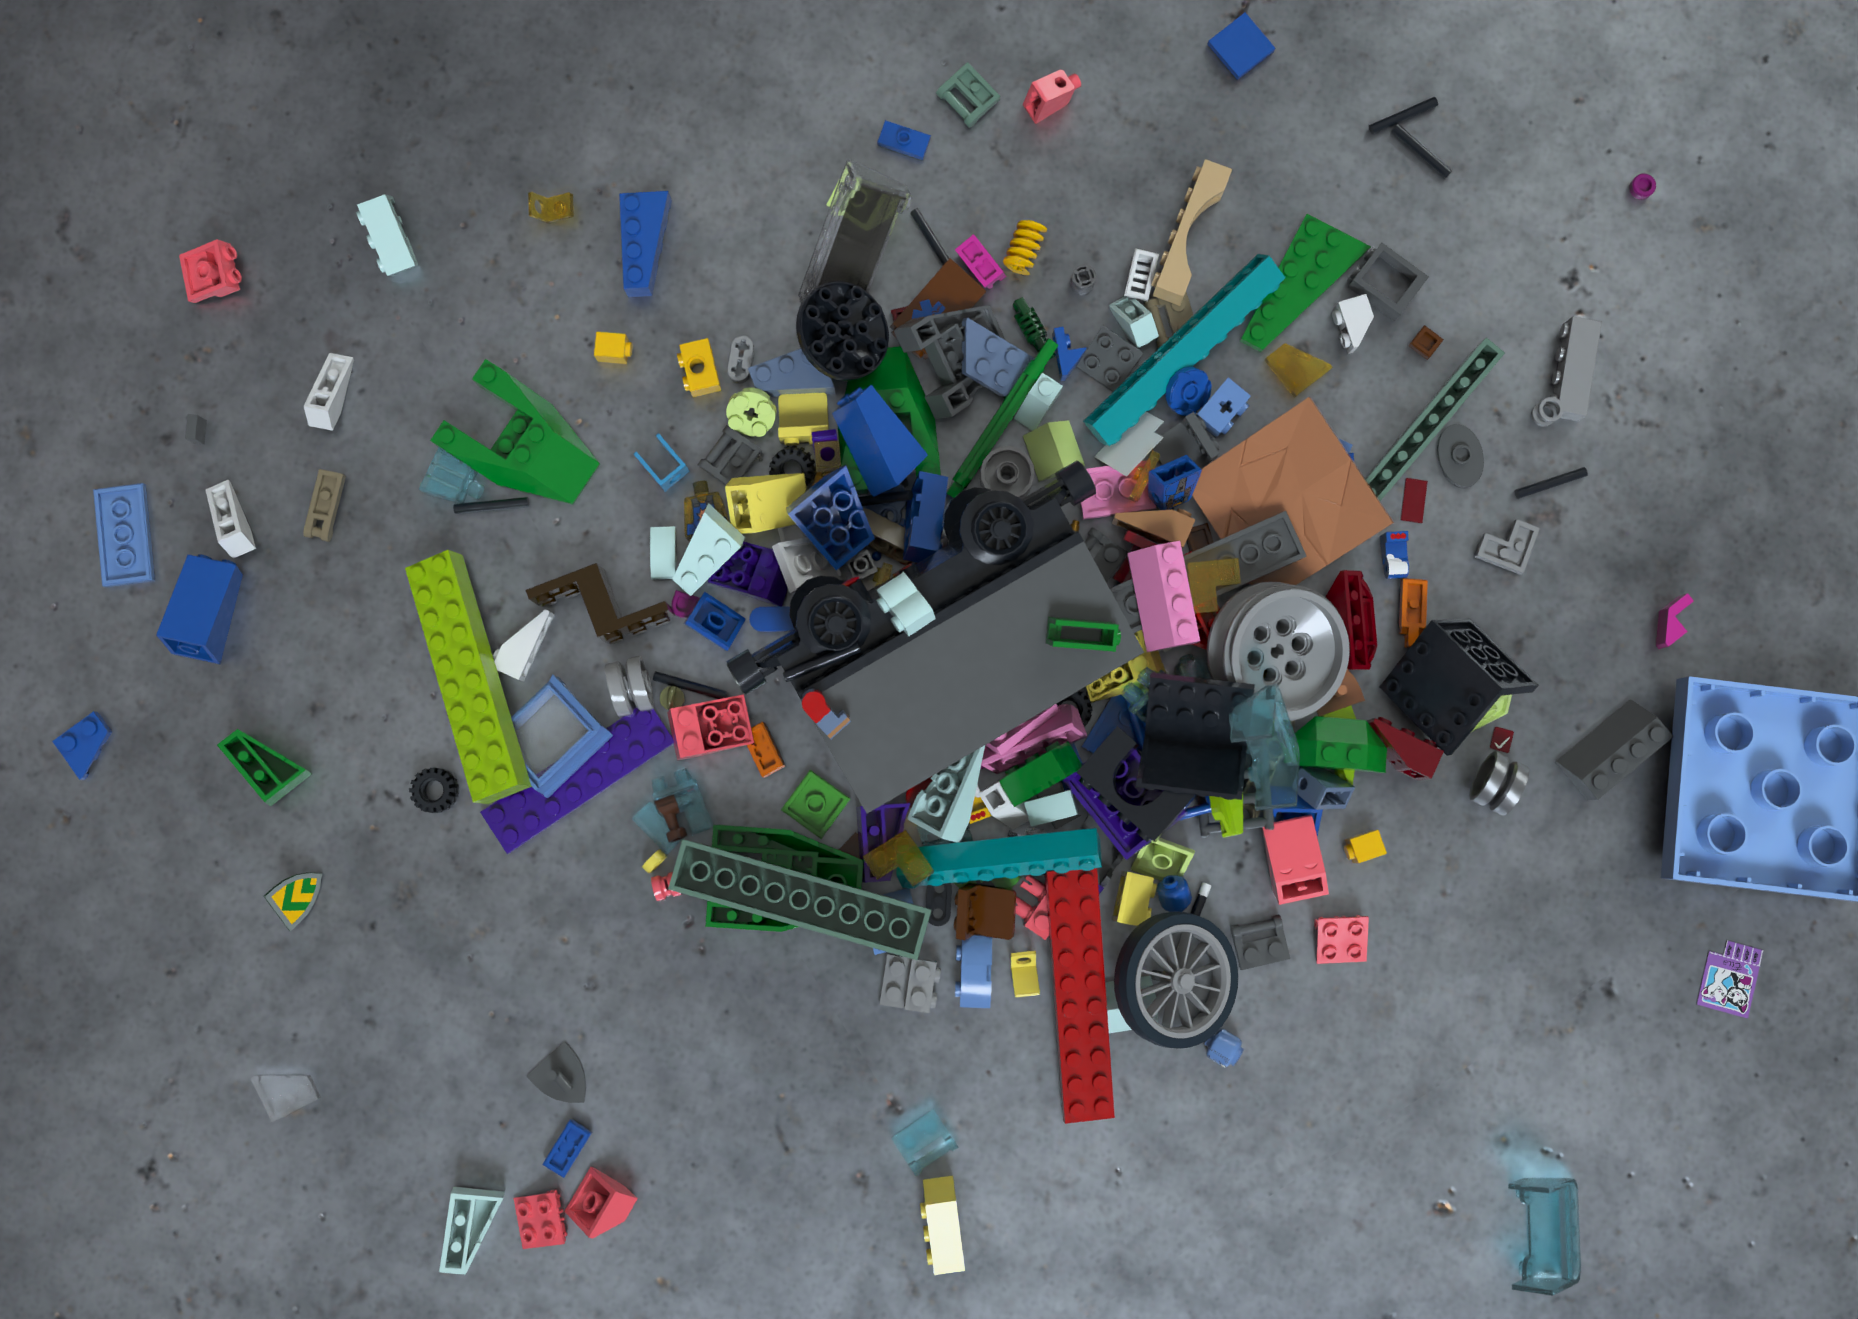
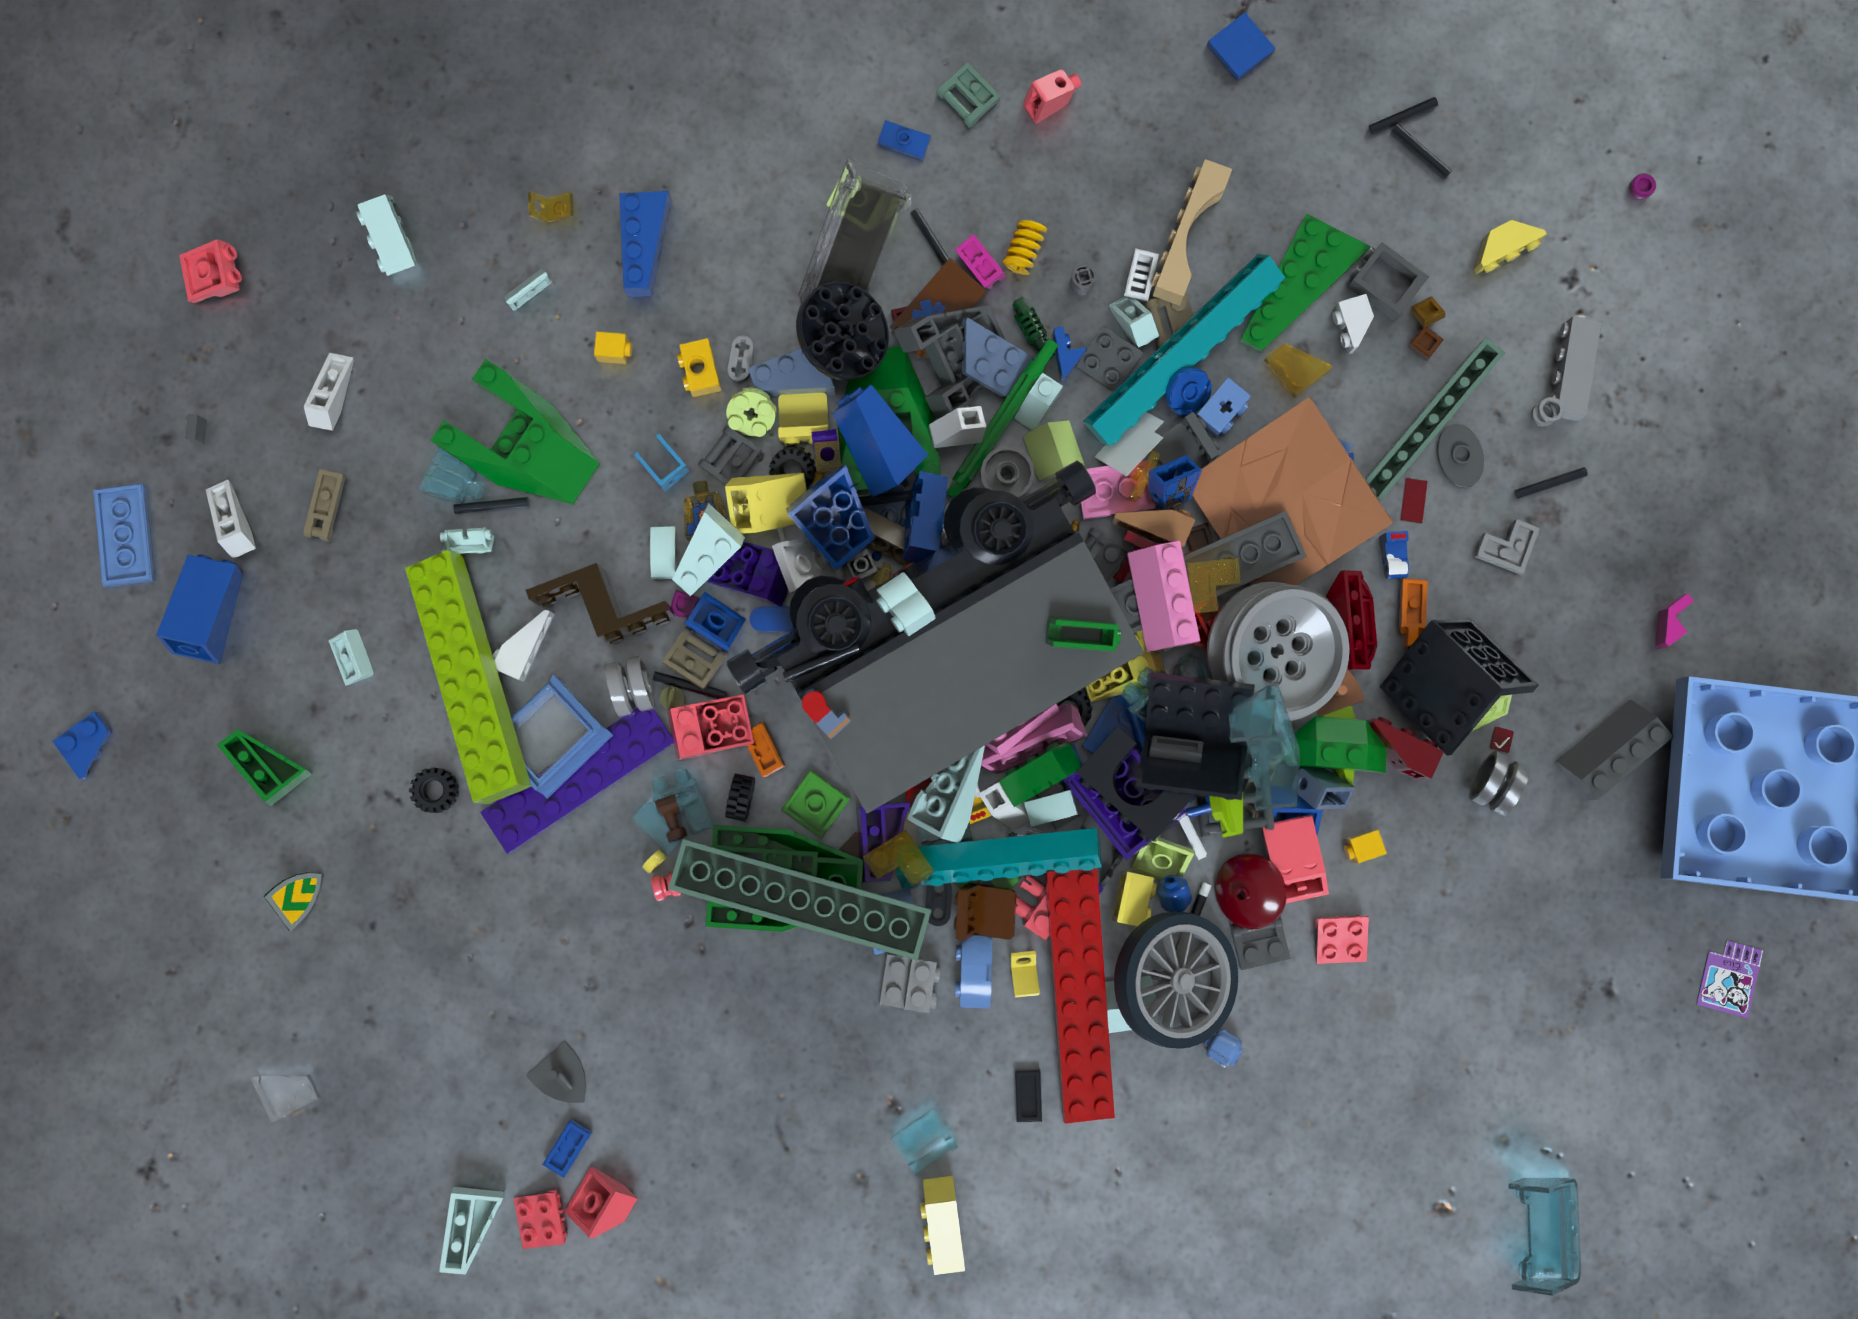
(351, 656): none -> light aqua slope
(478, 540): none -> light aqua hinge
(527, 289): none -> light aqua slope
(690, 664): none -> dark tan plate
(740, 797): none -> black tyre
(958, 427): none -> white slope
(1028, 1095): none -> black tile
(1176, 749): none -> dark grey tile
(1193, 837): none -> white tile
(1262, 887): none -> dark red dish
(1428, 312): none -> pearl gold tile
(1506, 243): none -> light yellow slope

